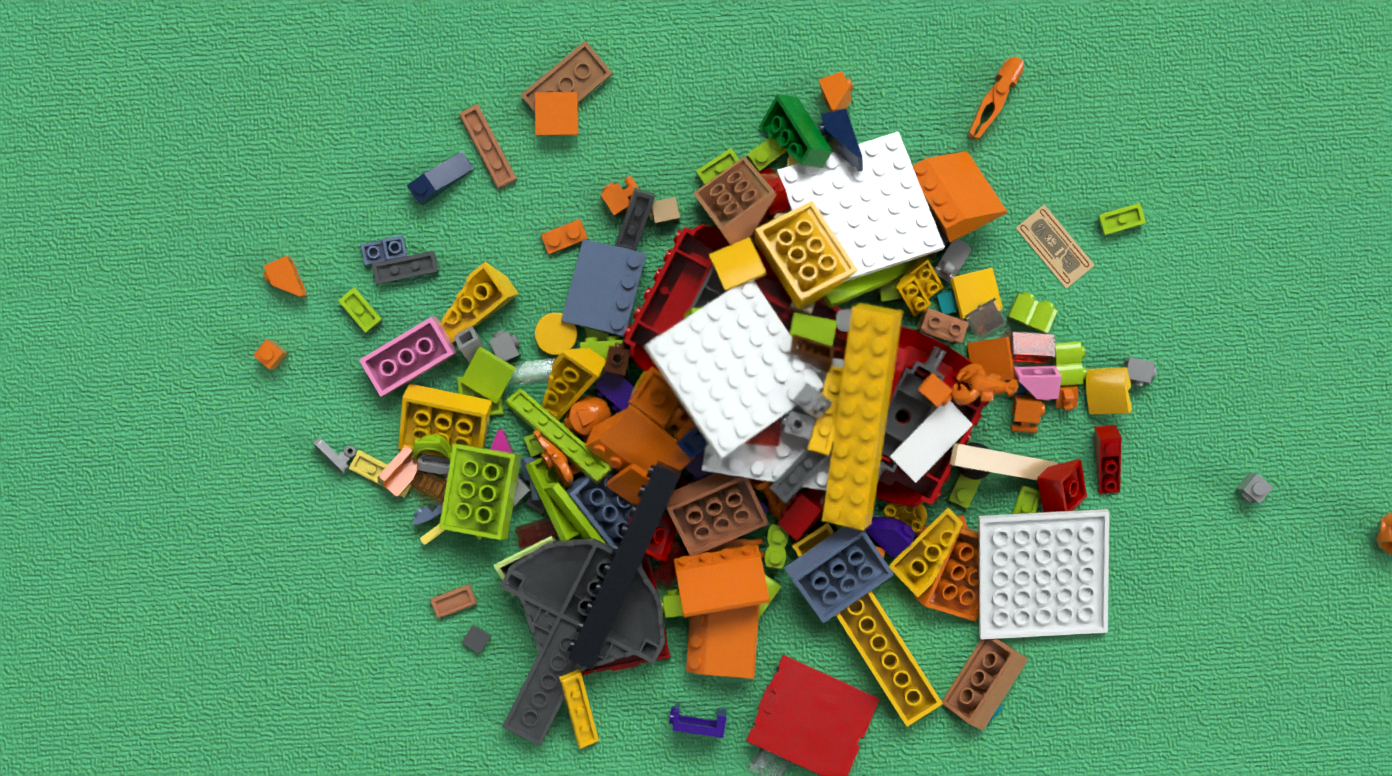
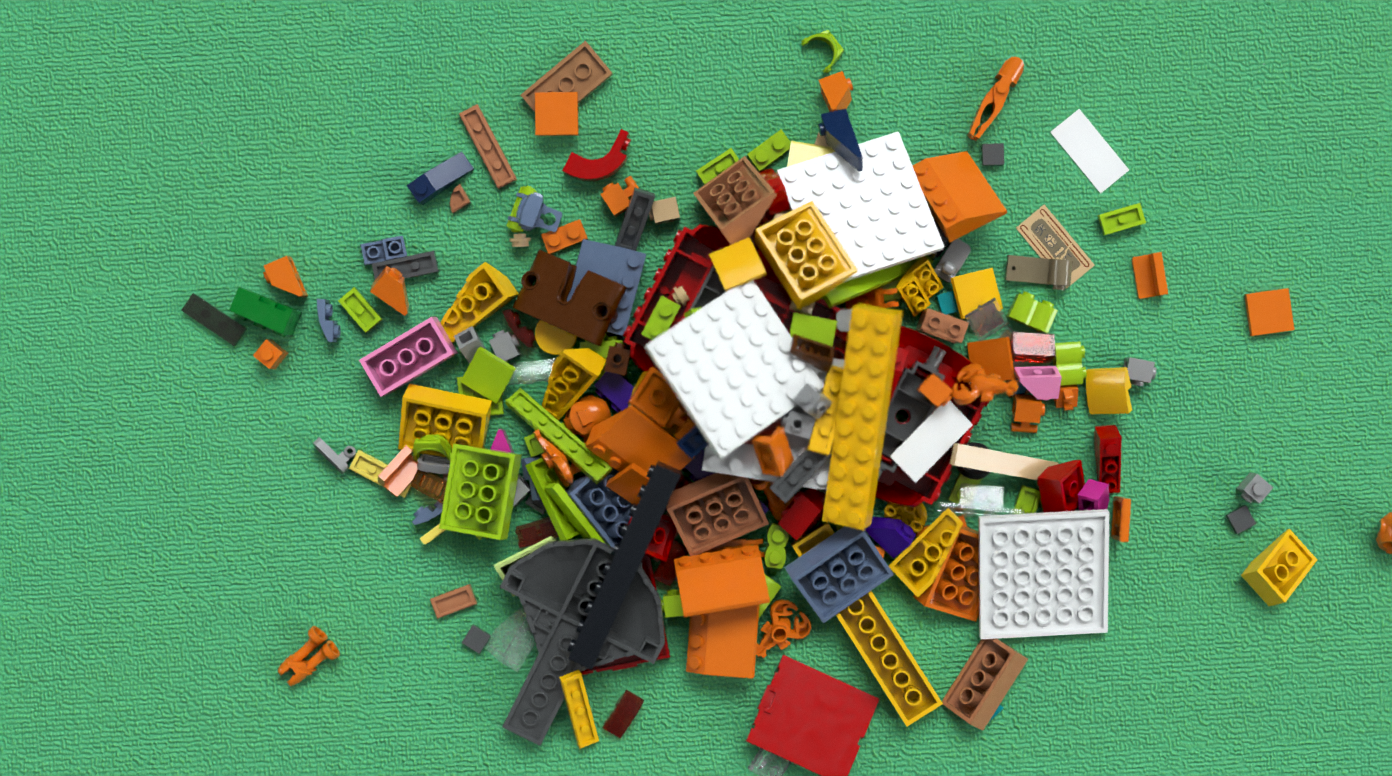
(214, 319): none -> clear smoke tile
(265, 312): none -> green wedge
(305, 667): none -> orange piece
(330, 328): none -> sand blue slope
(391, 289): none -> orange slope
(458, 199): none -> nougat tile
(512, 641): none -> clear wedge
(520, 240): none -> tan plate
(524, 334): none -> clear red slope
(528, 210): none -> sand blue piece
(583, 311): none -> reddish brown connector
(602, 168): none -> red arch
(623, 713): none -> clear red slope
(661, 318): none -> lime plate
(680, 296): none -> tan plate
(698, 725): dark purple panel -> none
(773, 452): none -> orange panel
(781, 627): none -> orange animal
(795, 131): green wedge -> none
(827, 37): none -> lime helmet
(874, 298): none -> orange hinge
(979, 500): none -> clear bracket
(992, 154): none -> dark grey tile
(1039, 270): none -> dark tan door
(1089, 151): none -> white sticker
(1093, 496): none -> dark pink slope
(1120, 518): none -> orange tile
(1149, 275): none -> orange panel
(1240, 519): none -> dark grey tile
(1269, 312): none -> orange tile
(1279, 568): none -> yellow slope

